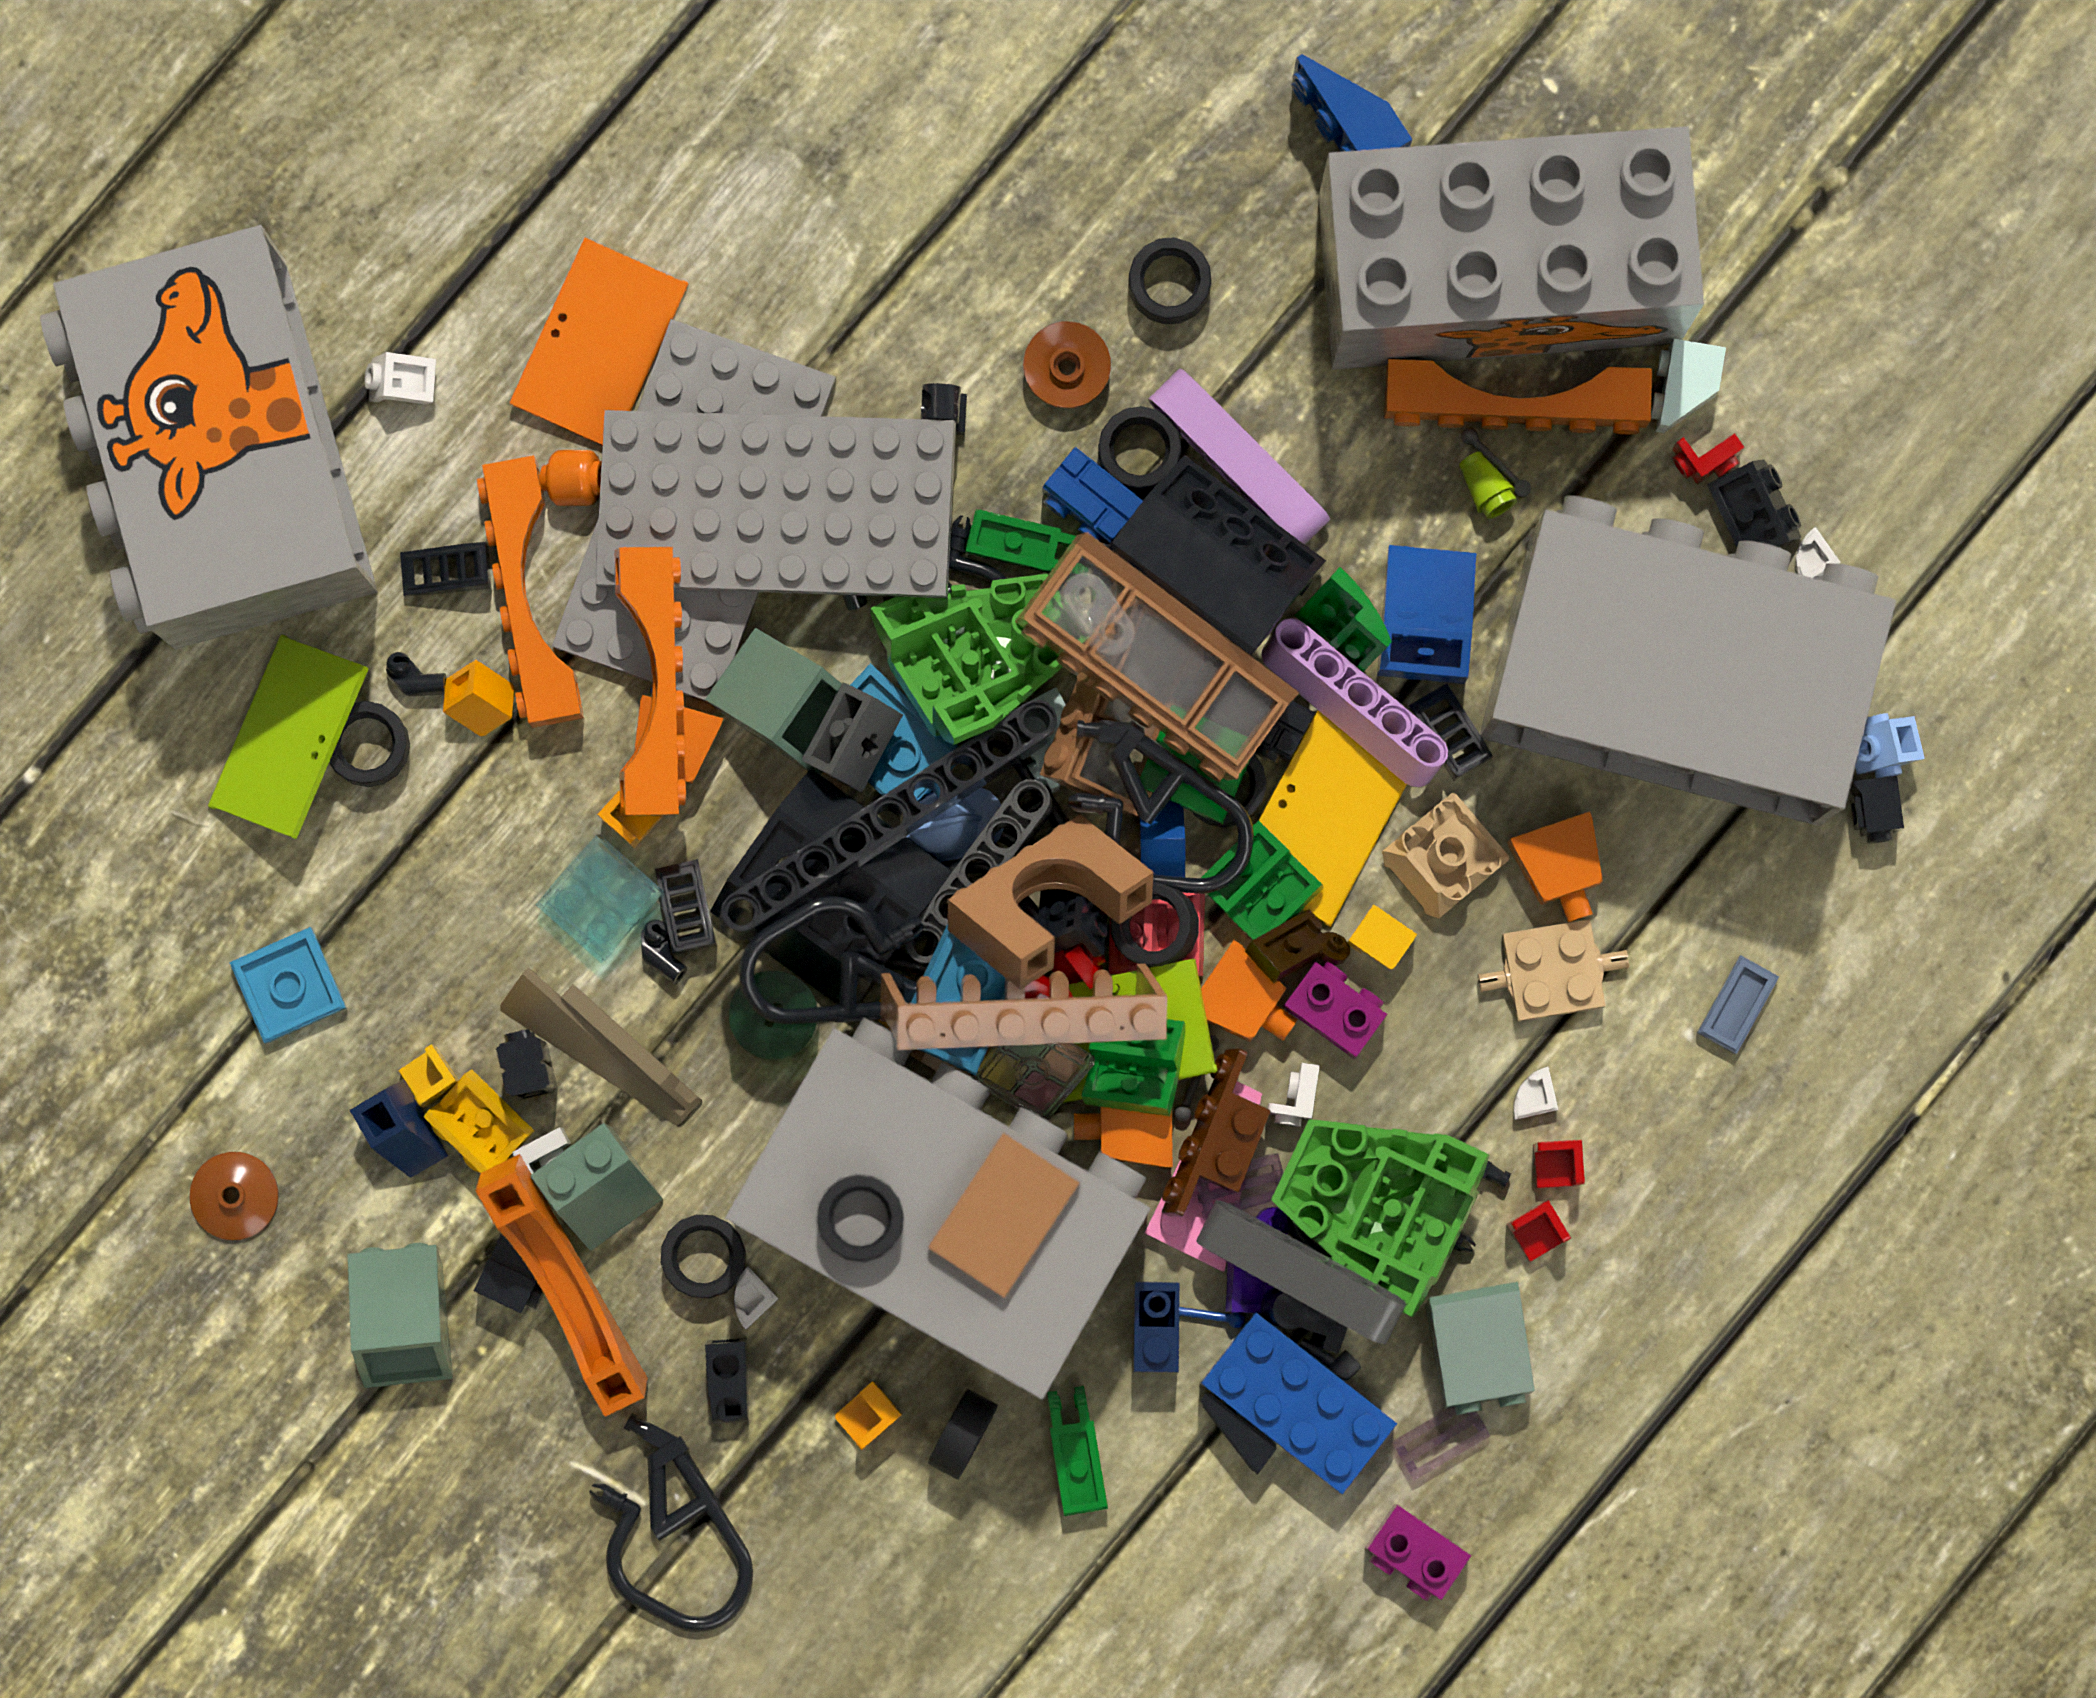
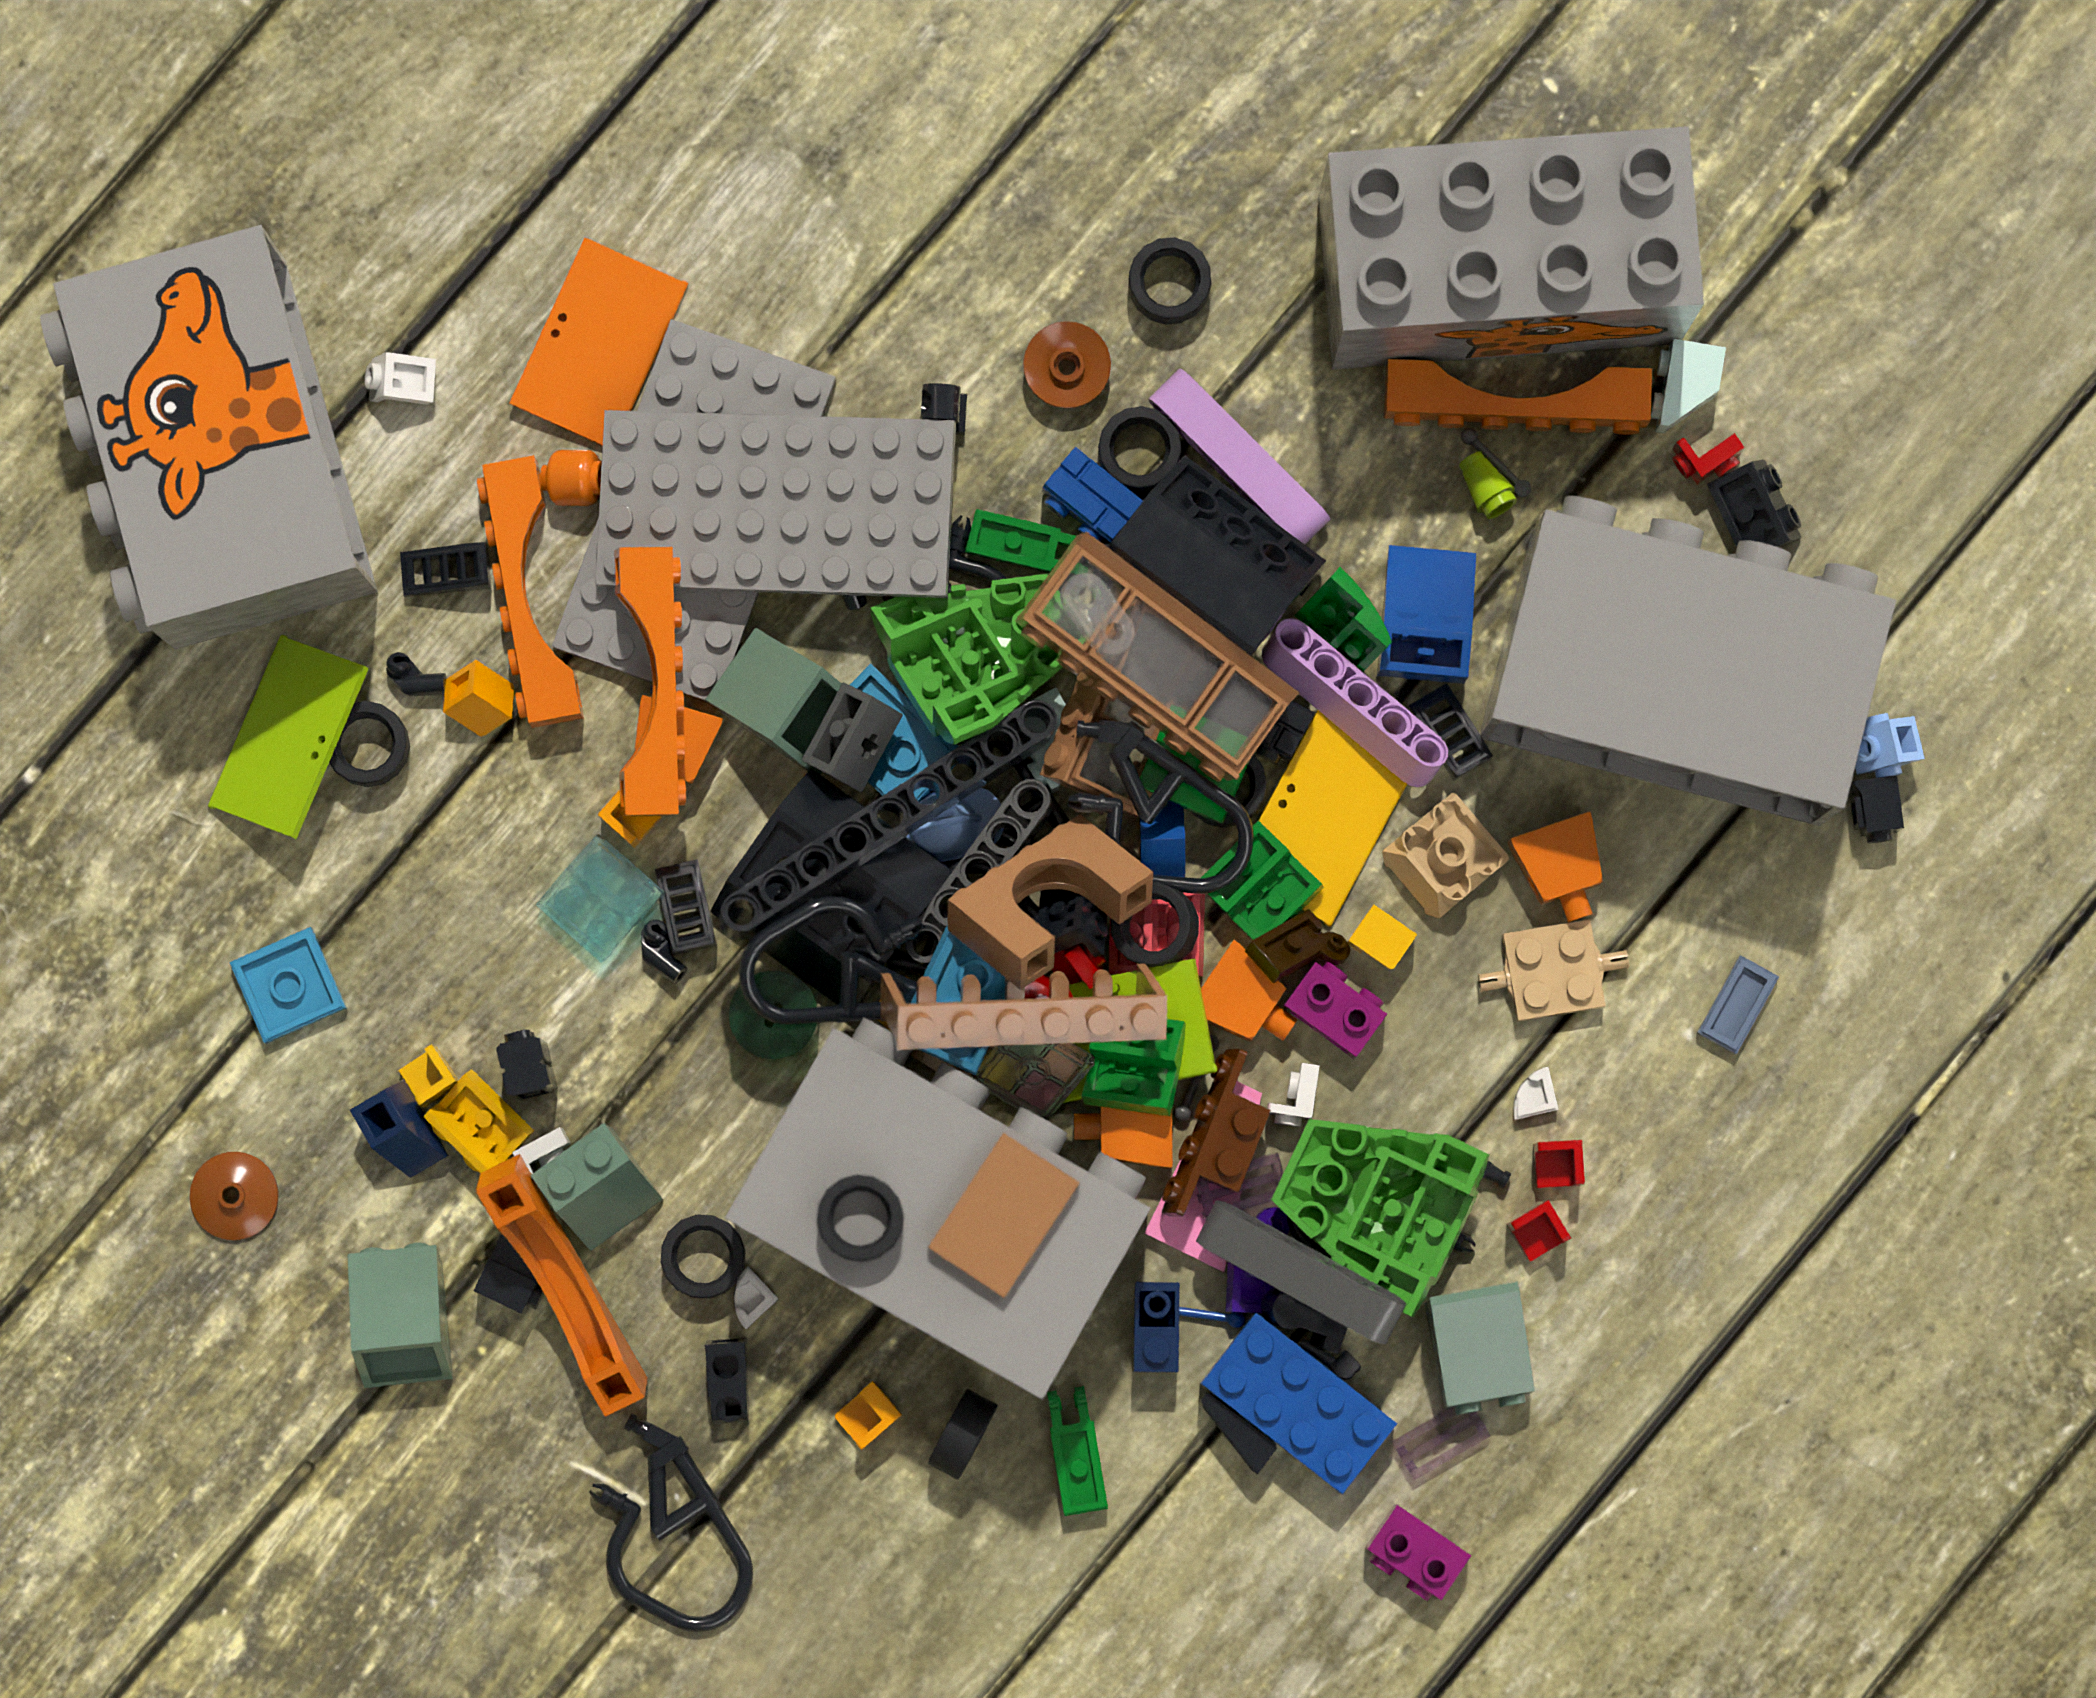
(599, 1043): dark tan wedge -> none
(1347, 111): blue slope -> none
(1813, 555): white tile -> none

